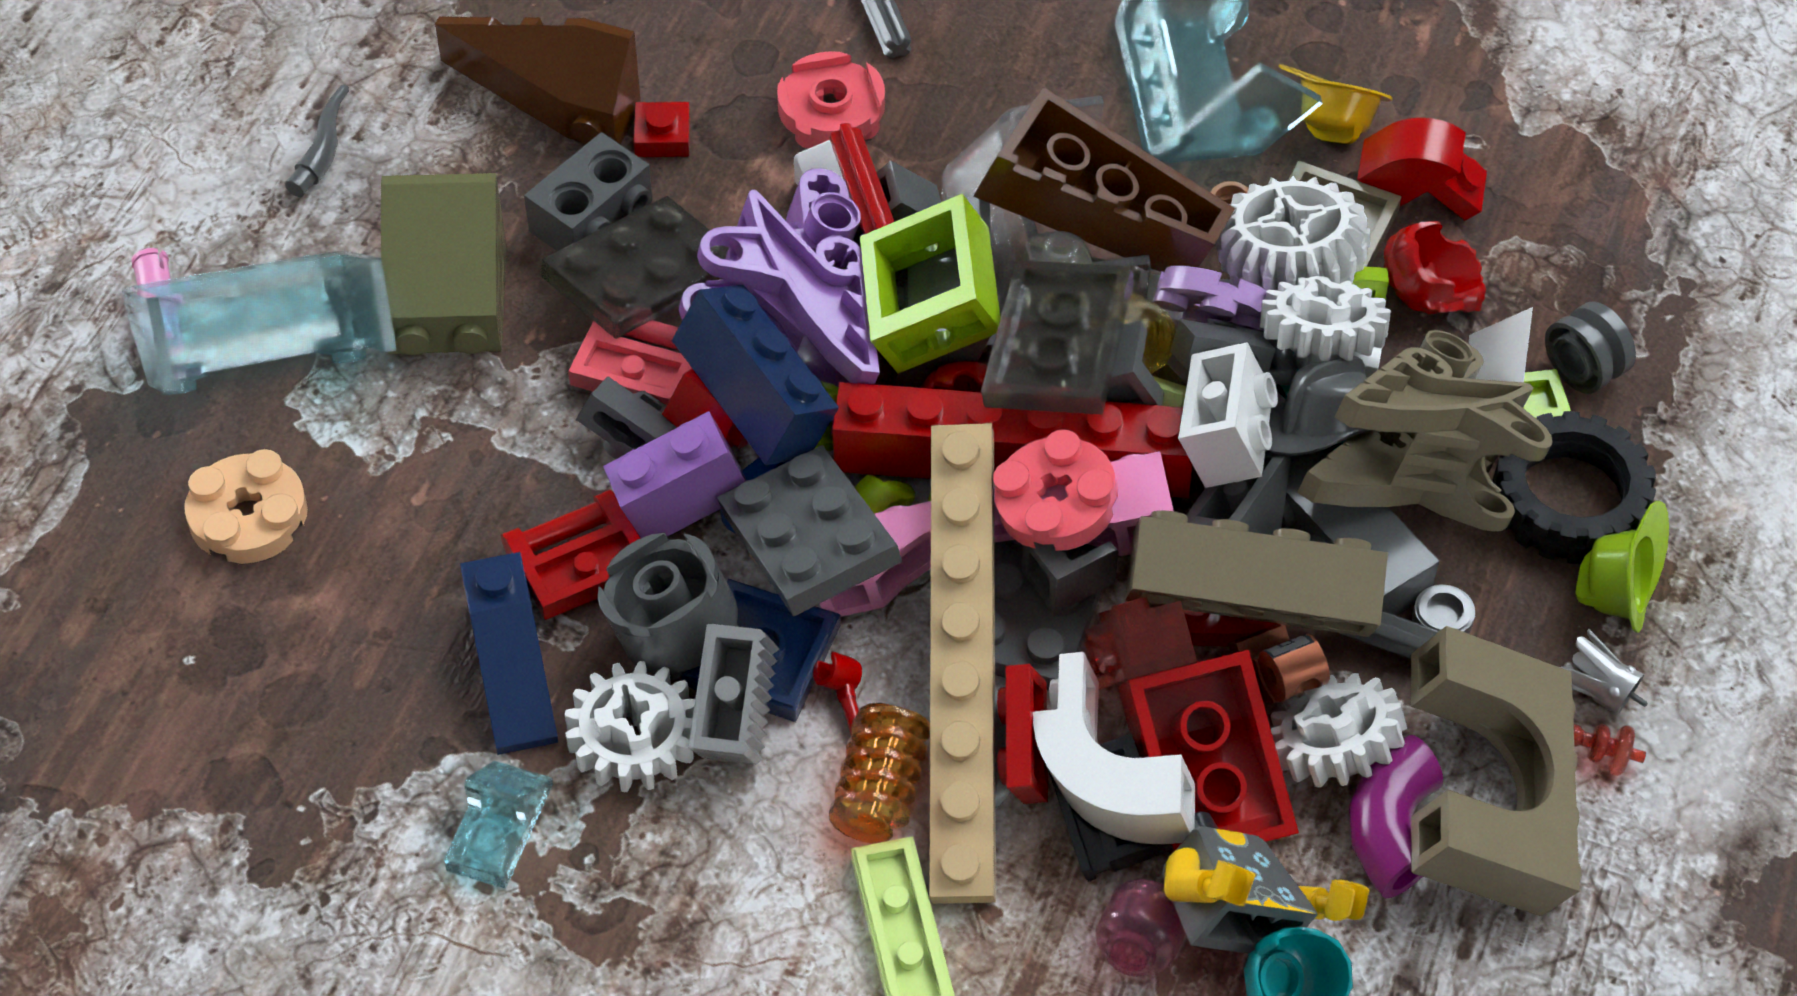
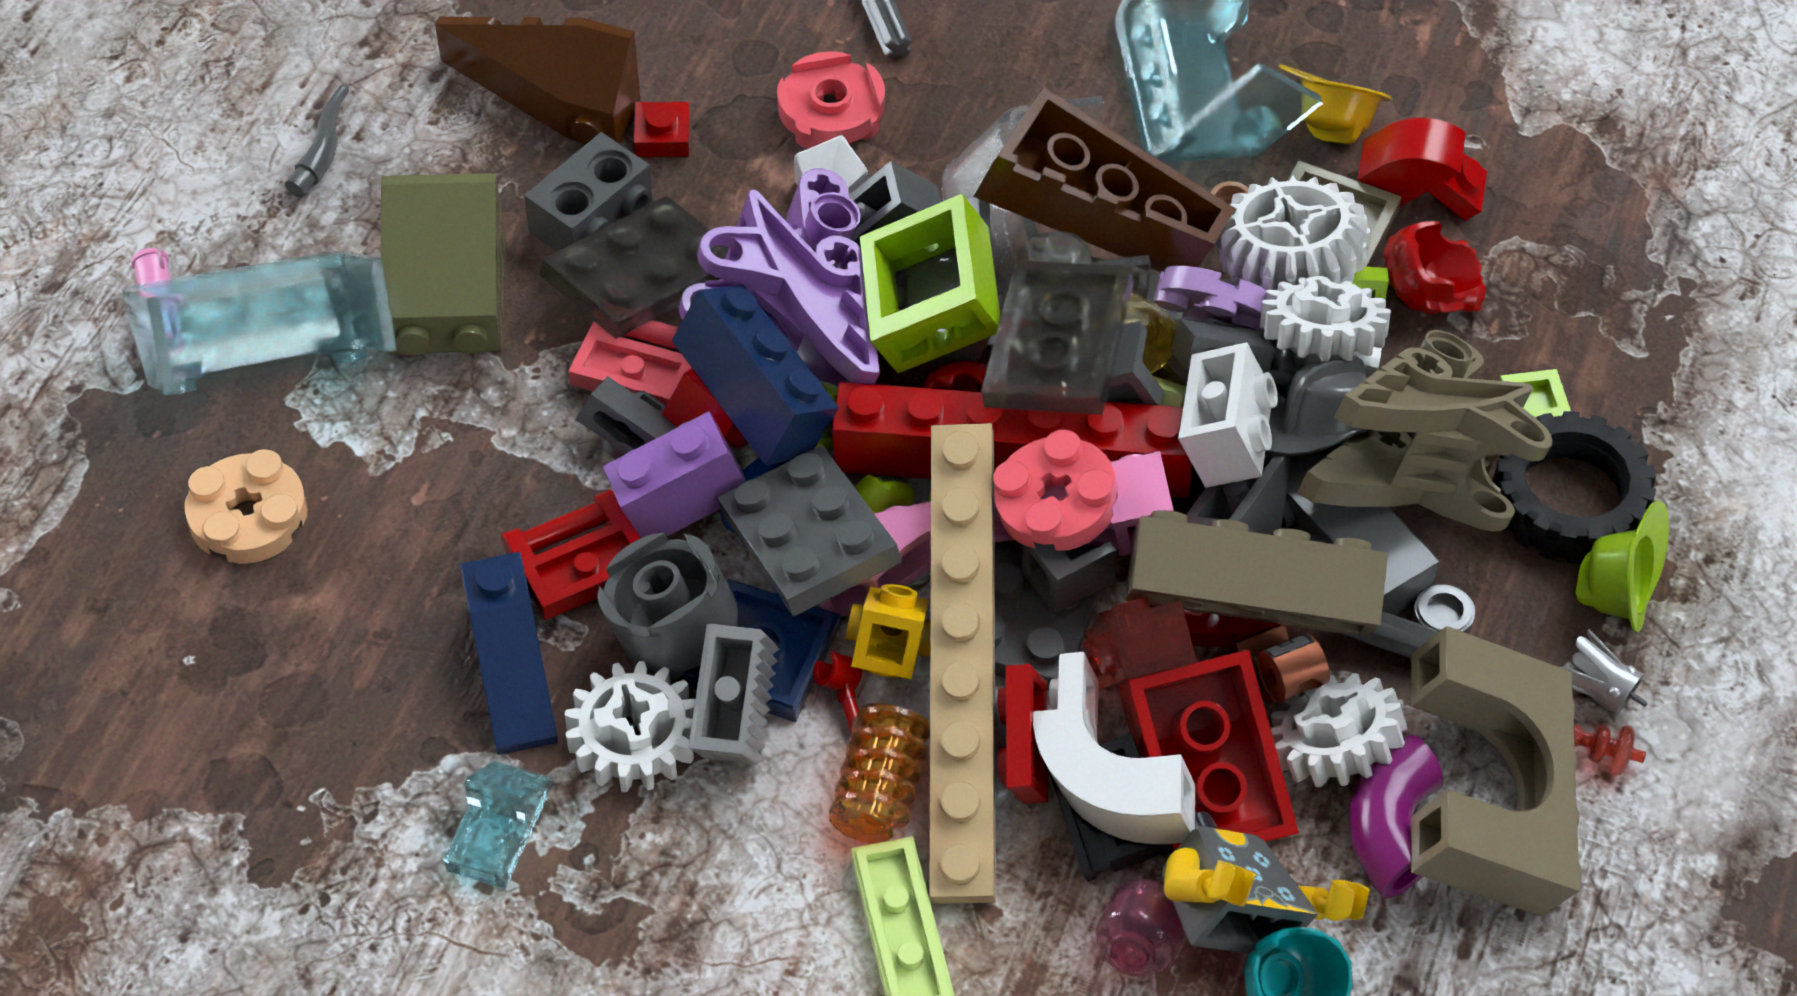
(861, 177): red axle -> none
(886, 649): none -> yellow brick
(1504, 348): white sticker -> none
(1590, 347): dark grey wheel -> none

